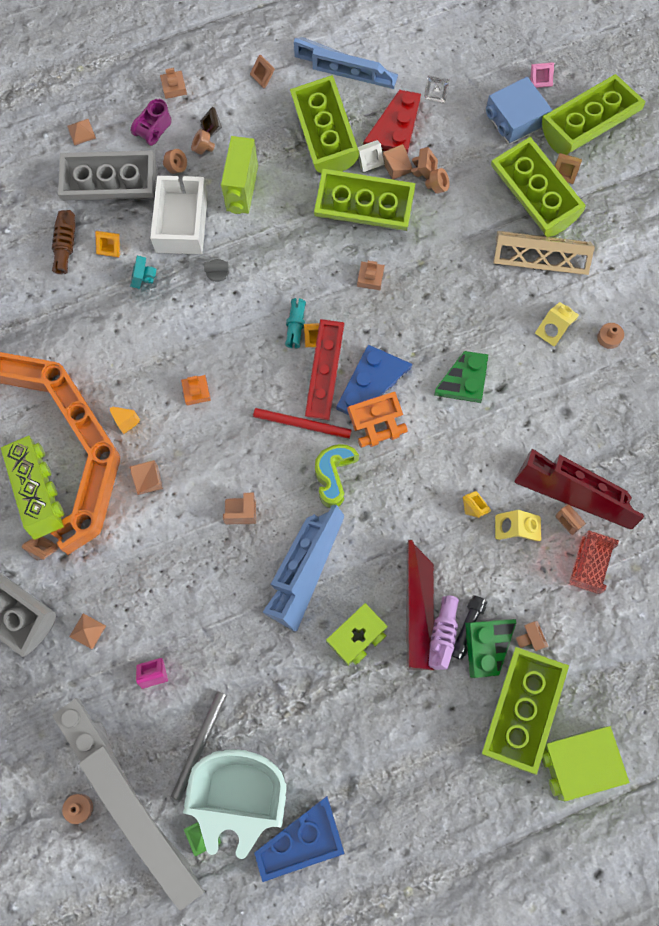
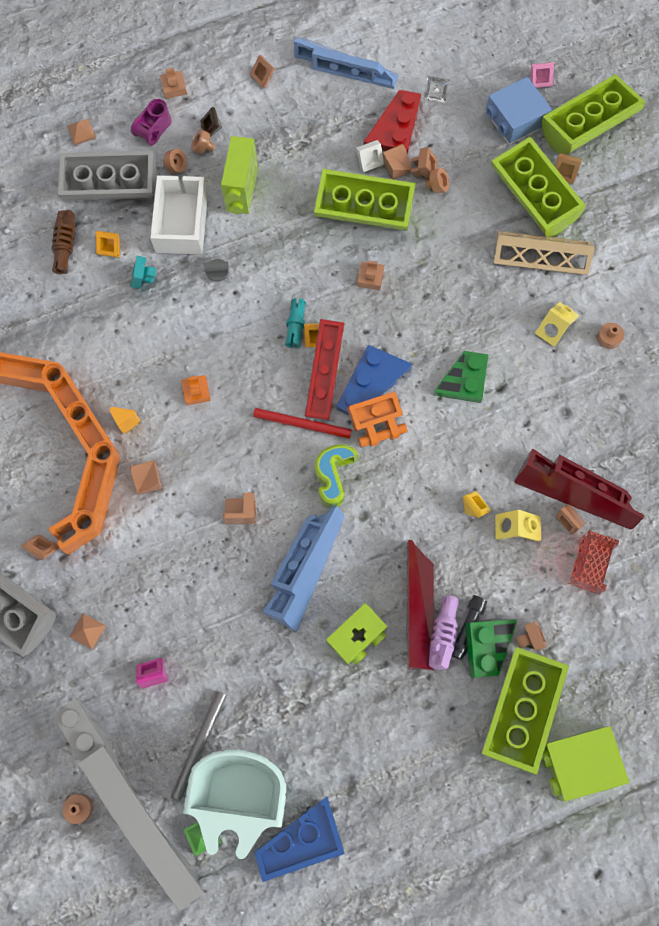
(32, 488): lime brick -> none
(325, 125): lime brick -> none

